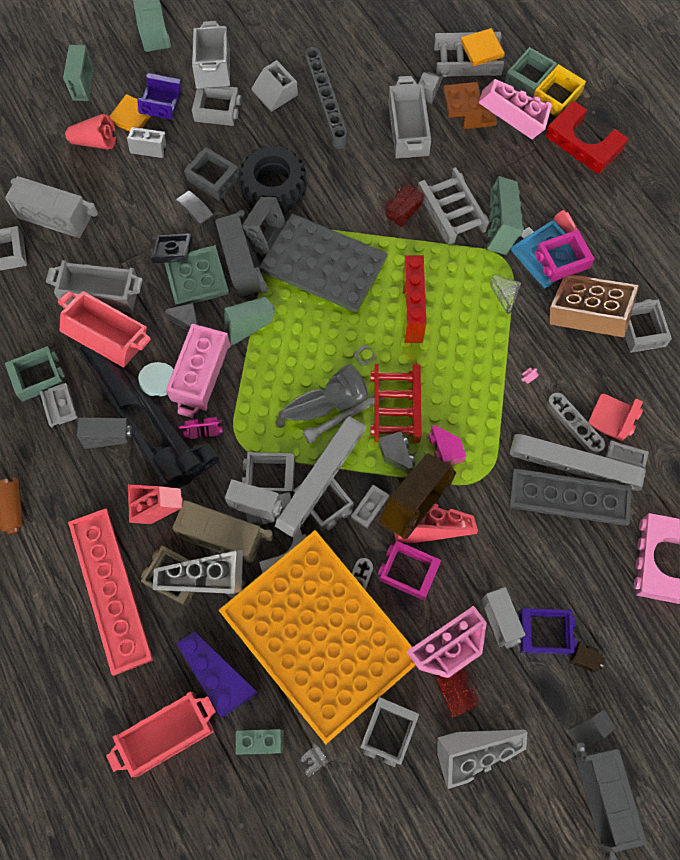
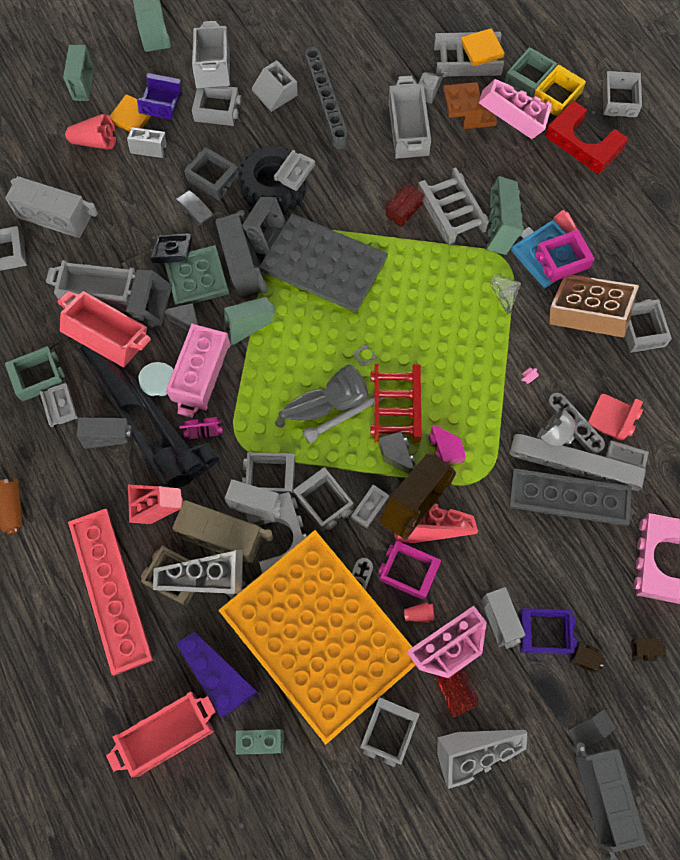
(139, 295): none -> dark grey window
(294, 170): none -> light grey plate
(317, 757): clear hinge -> none
(320, 476): light grey beam -> none
(415, 299): red arch -> none
(420, 613): none -> coral cone
(559, 429): none -> light grey cylinder
(632, 82): none -> light grey window
(647, 649): none -> dark brown brick

